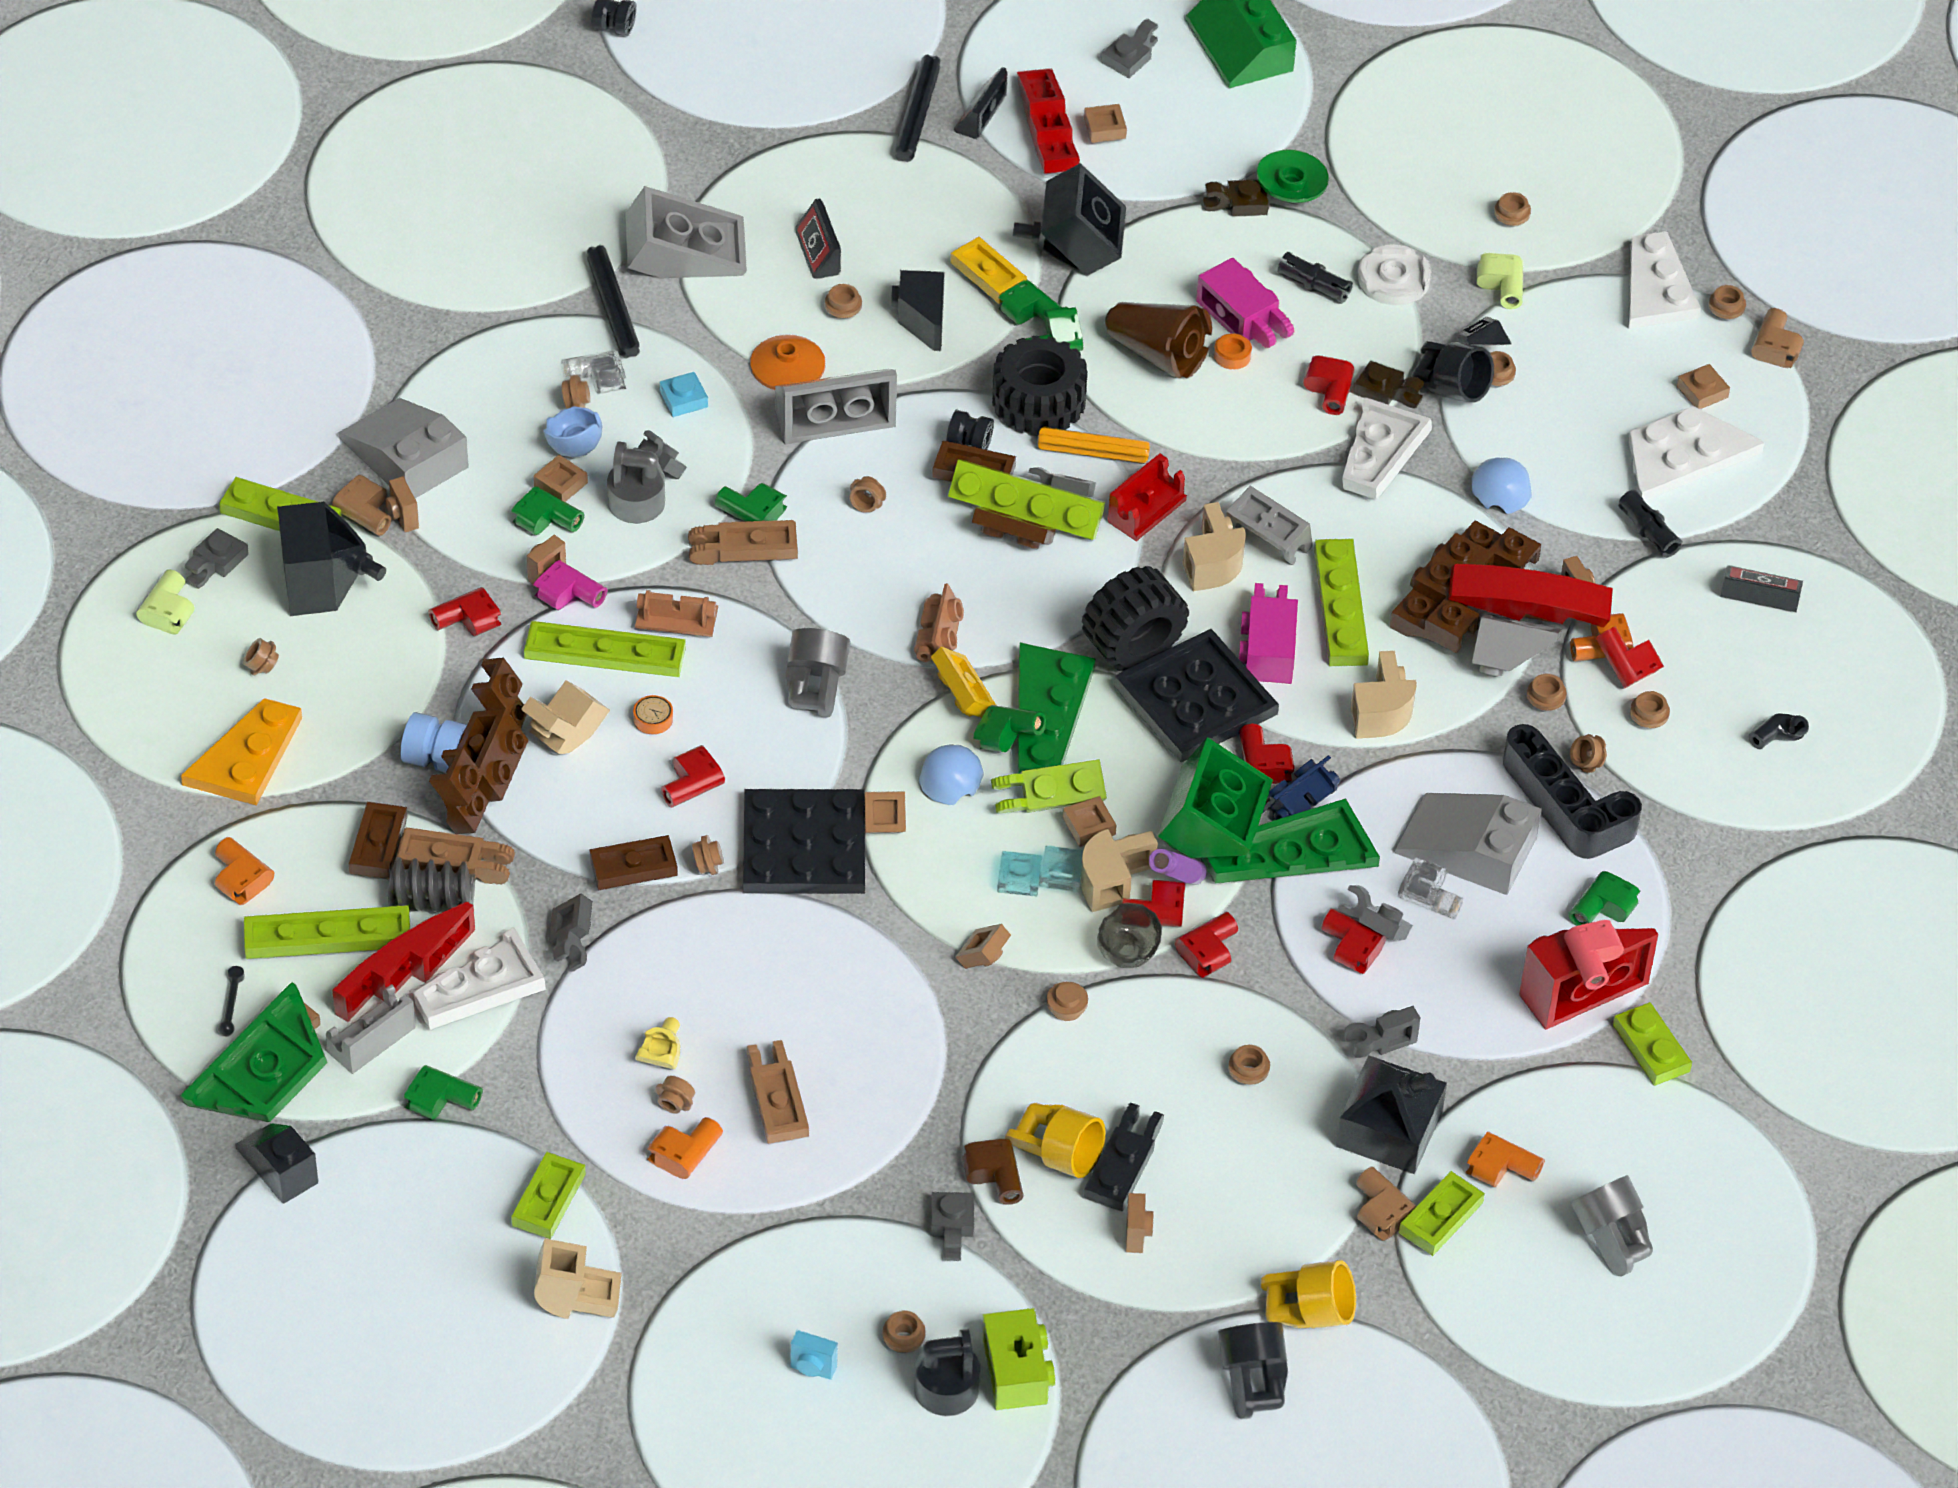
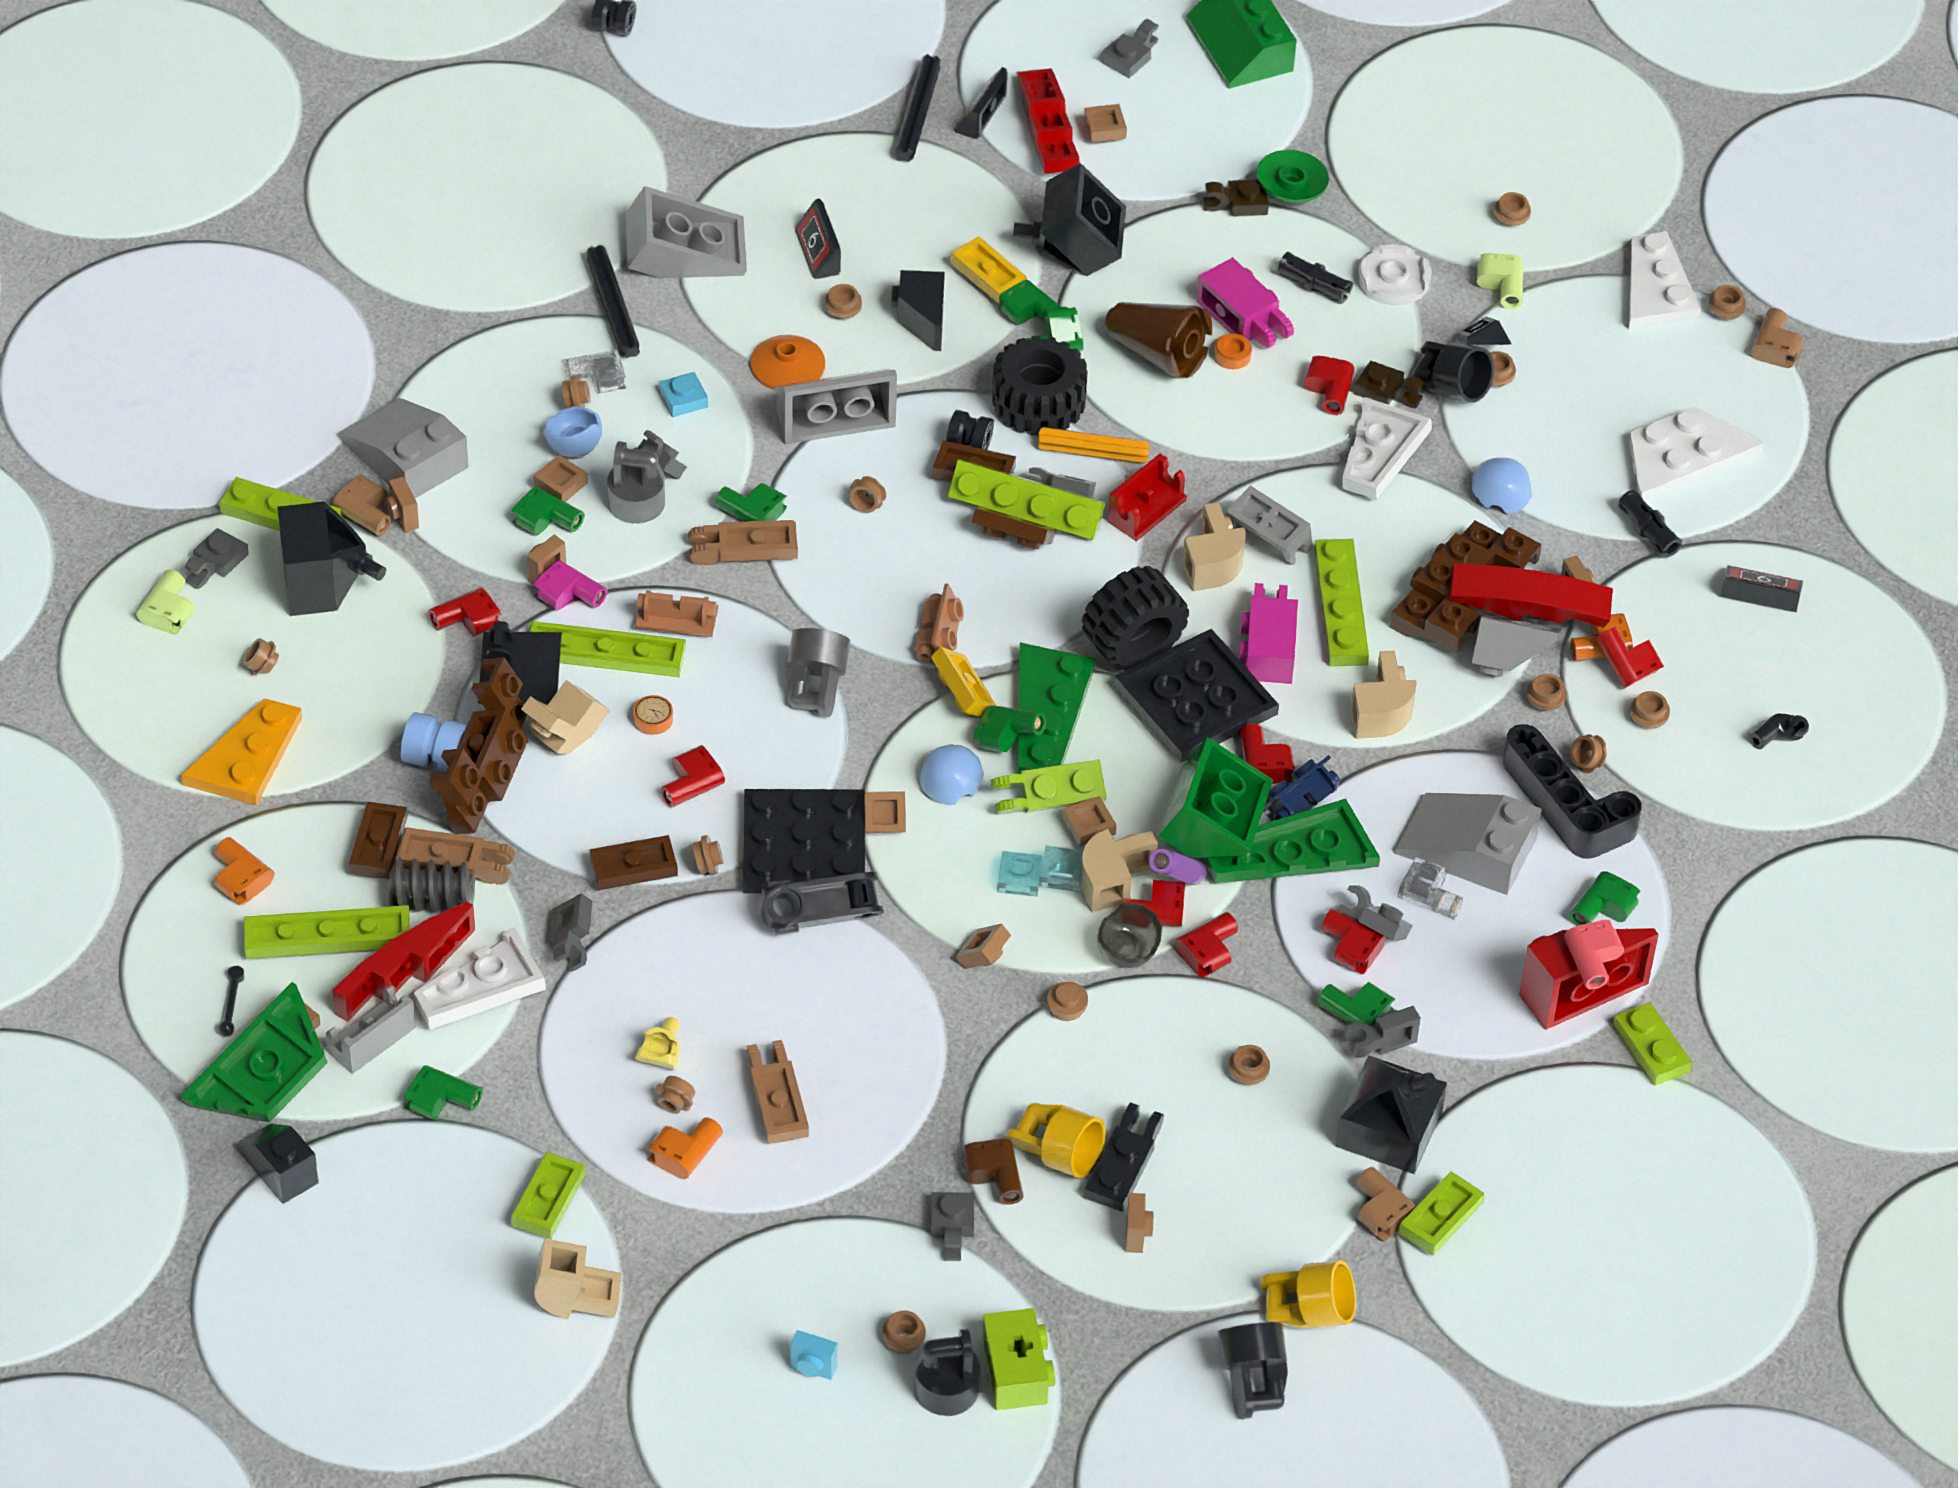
(530, 655): none -> black hinge
(821, 901): none -> black piece
(1363, 1007): none -> green piece
(1496, 1155): orange piece -> none
(1598, 1215): flat silver piece -> none
(1703, 386): medium nougat plate -> none

